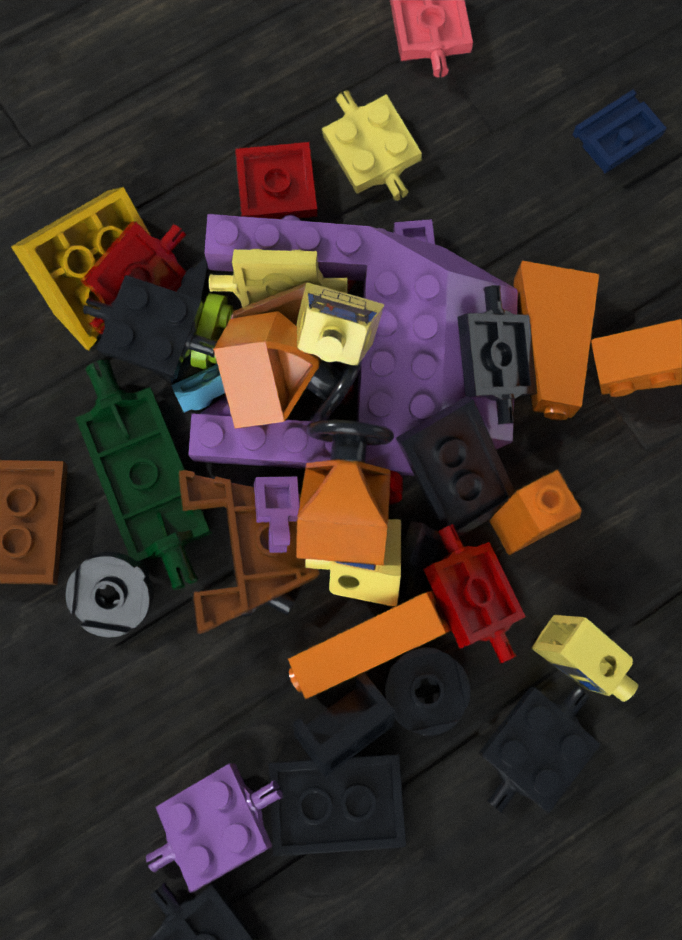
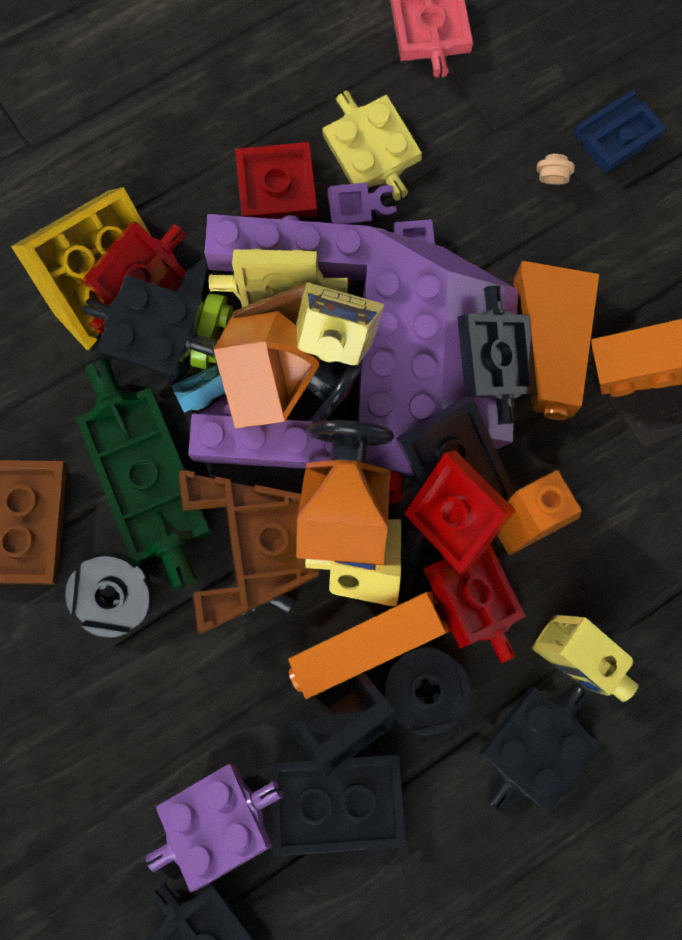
(278, 504): medium lavender plate -> none
(353, 204): none -> medium lavender plate
(459, 511): none -> red plate
(555, 169): none -> light nougat plate

